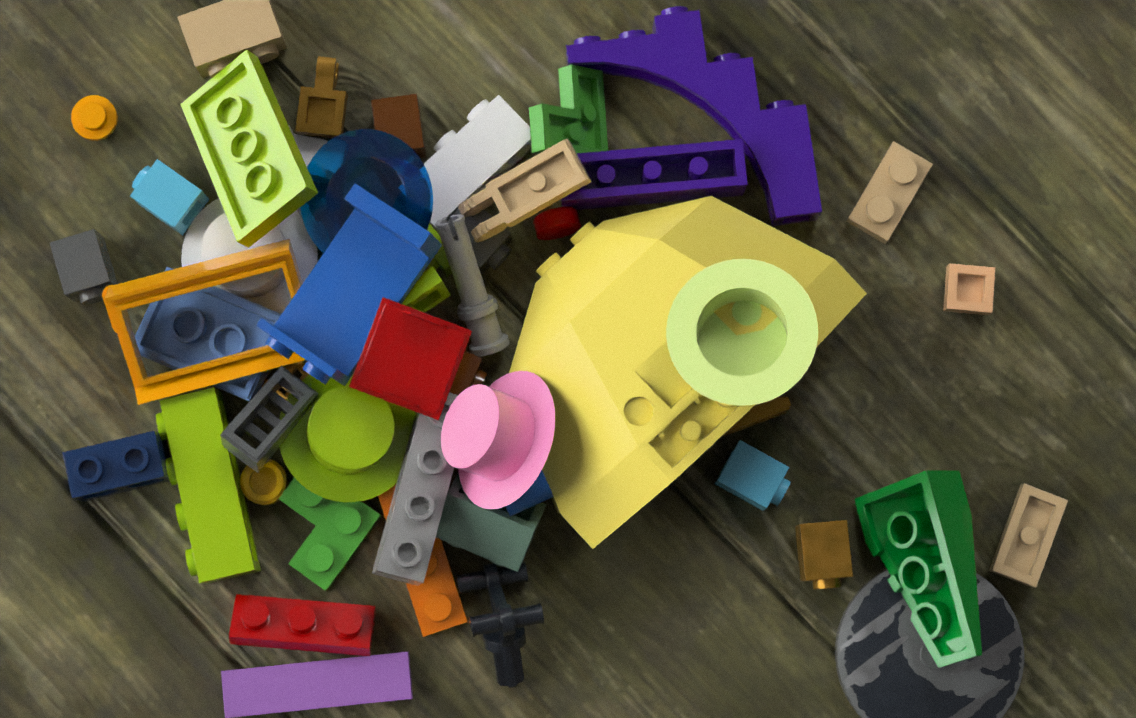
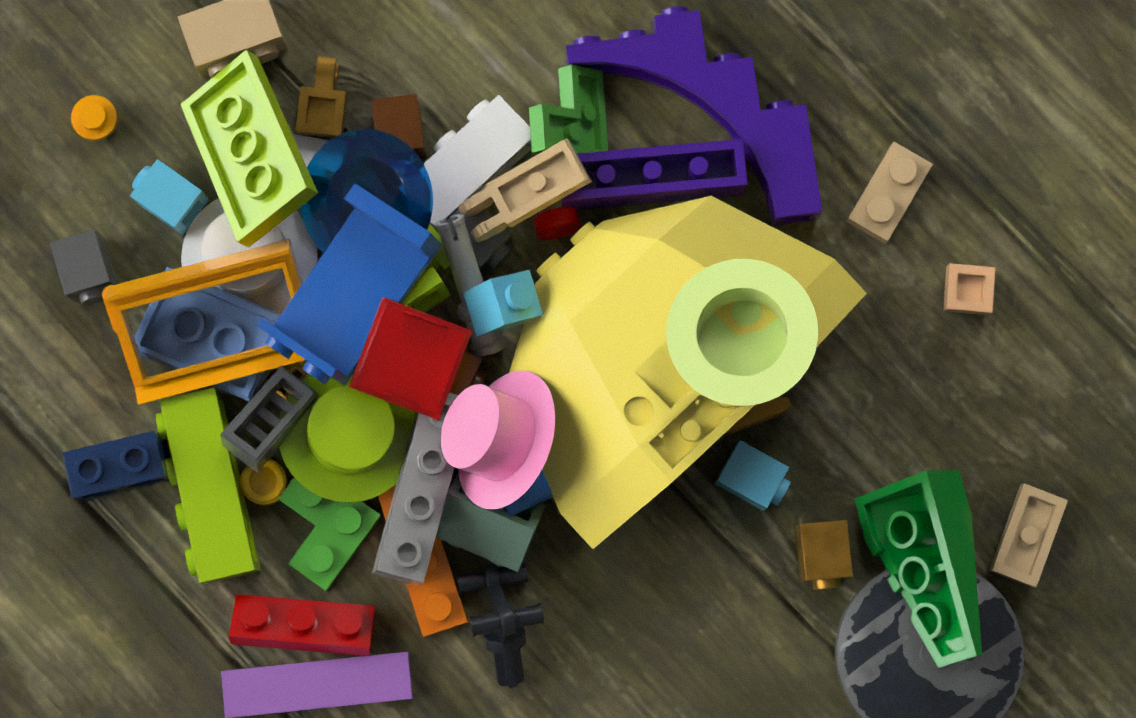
(503, 303): none -> medium azure brick

